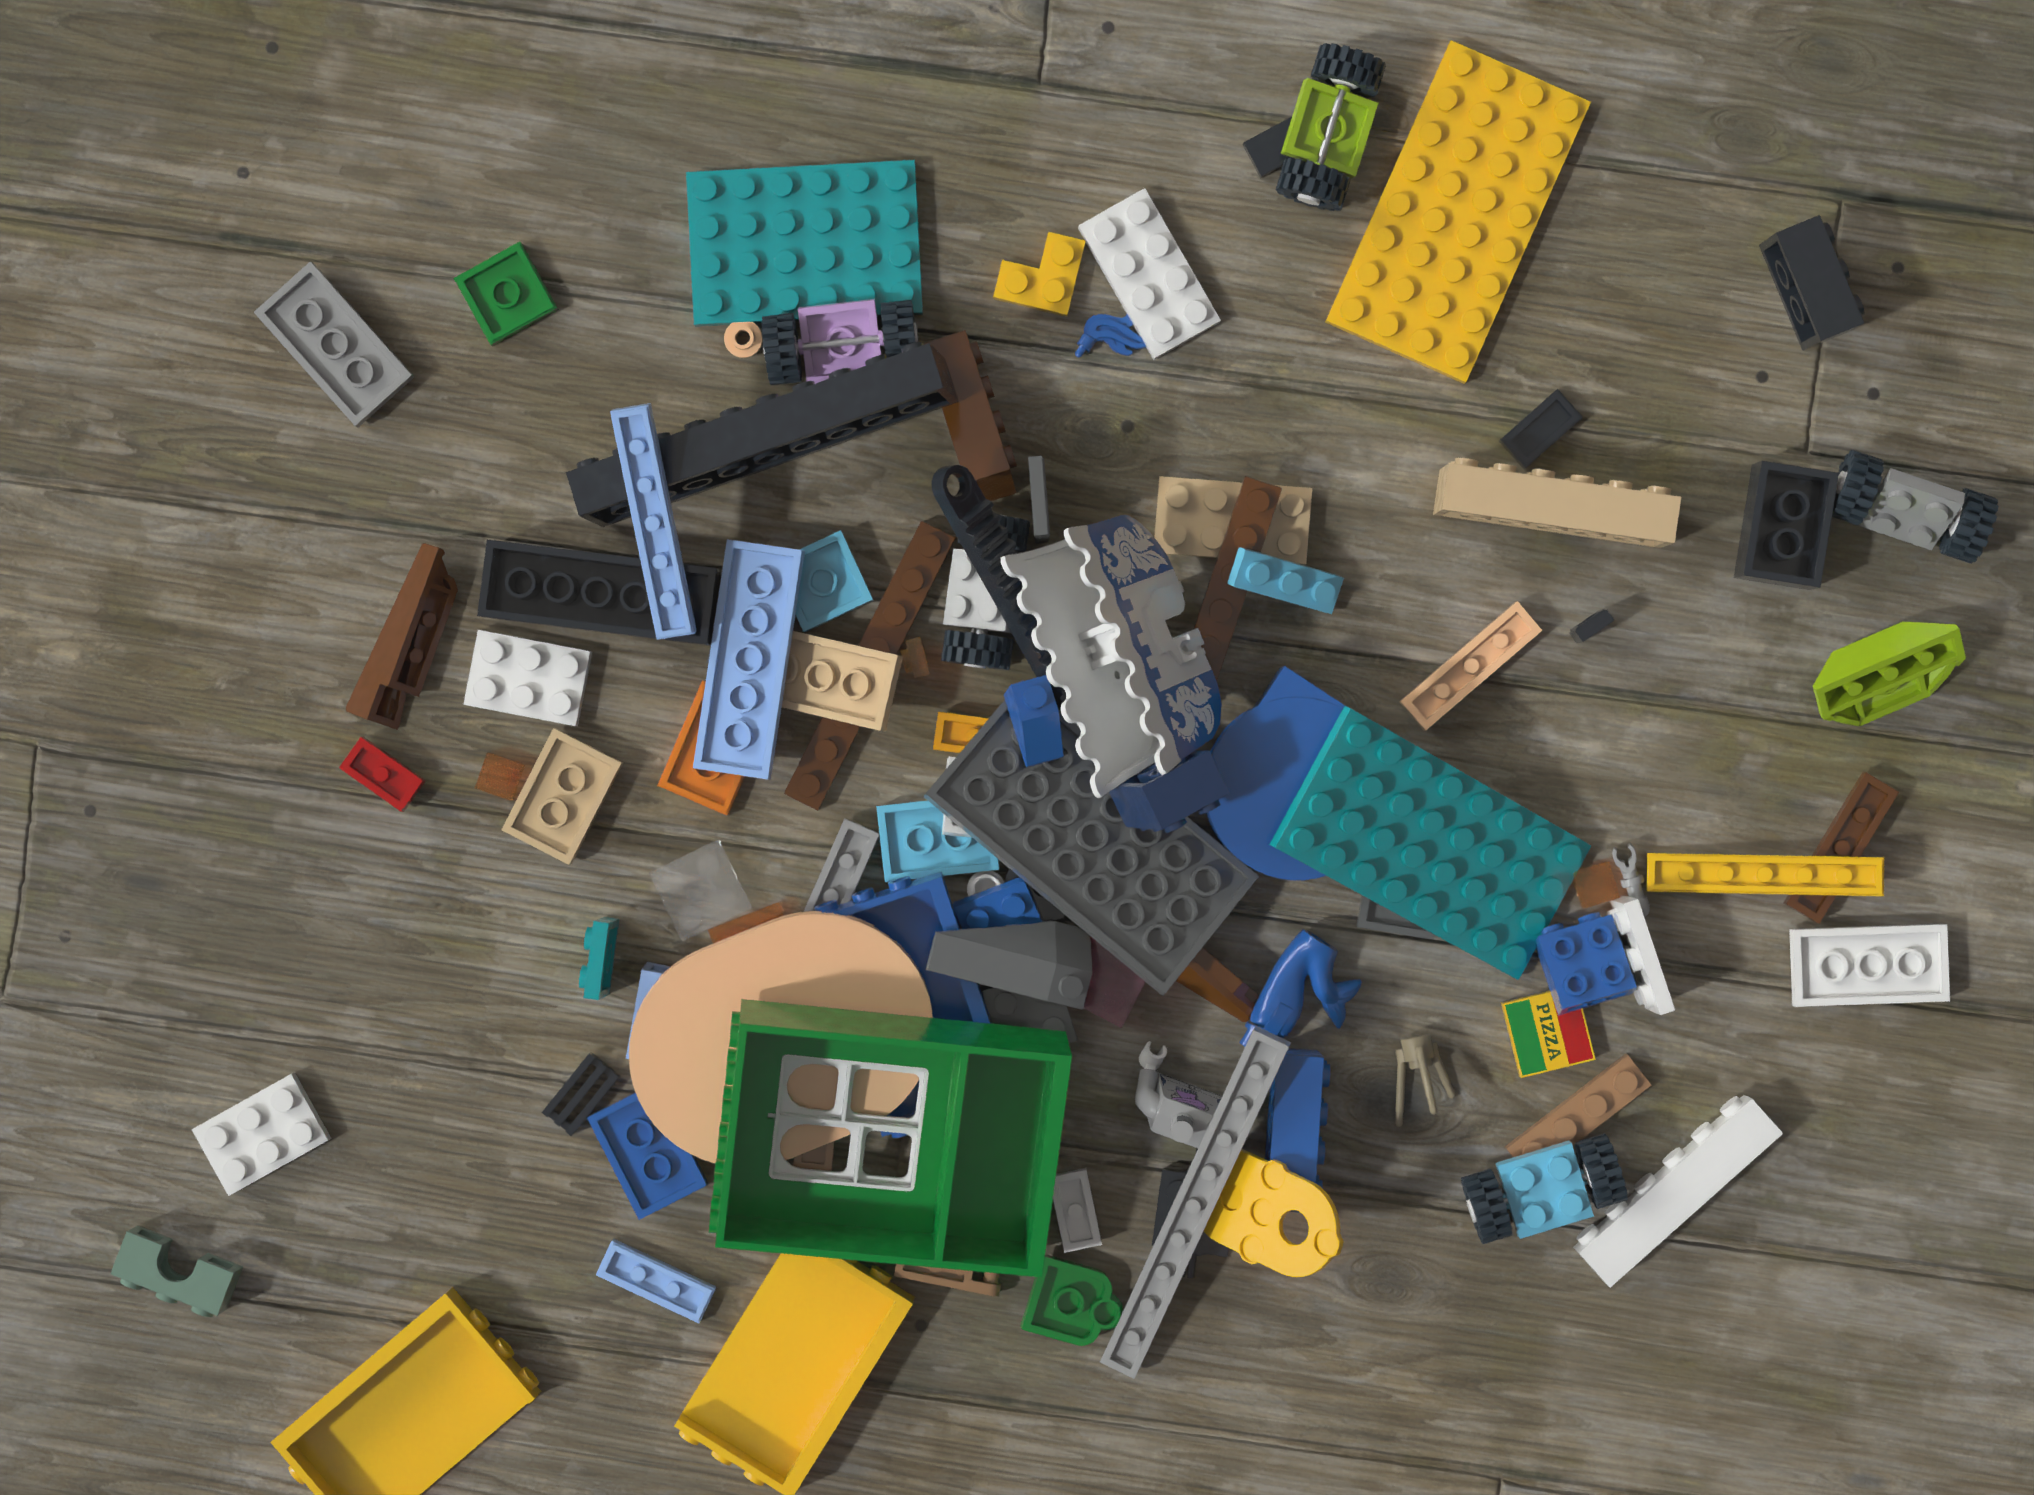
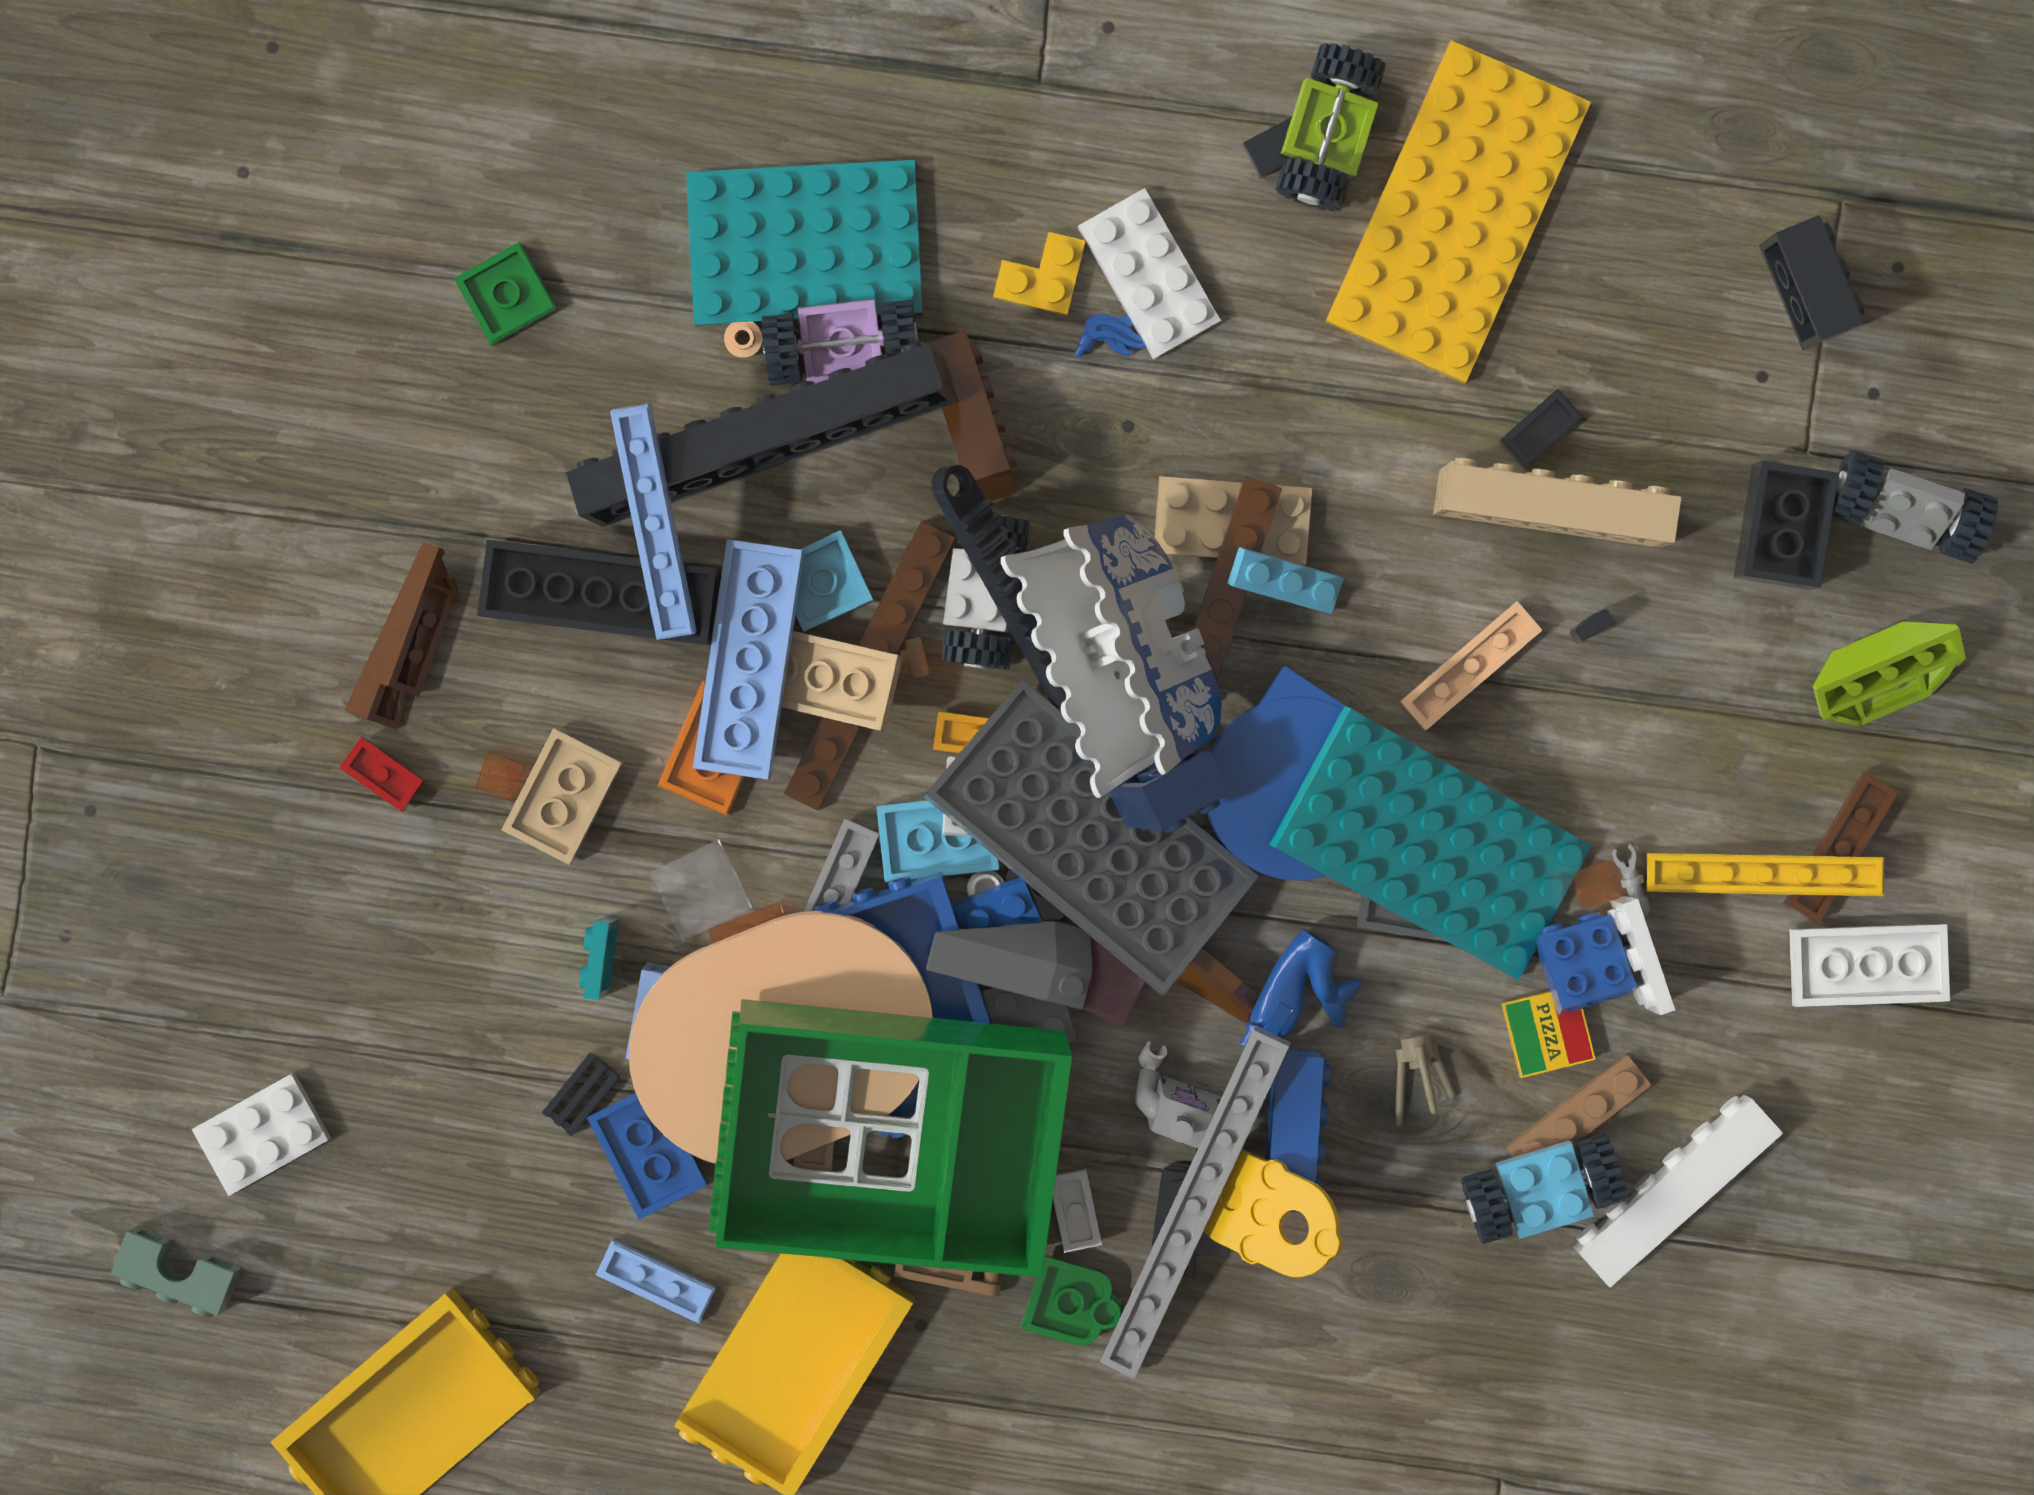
(334, 344): light grey plate -> none
(527, 678): white plate -> none
(1035, 720): blue slope -> none
(1039, 499): dark grey tile -> none

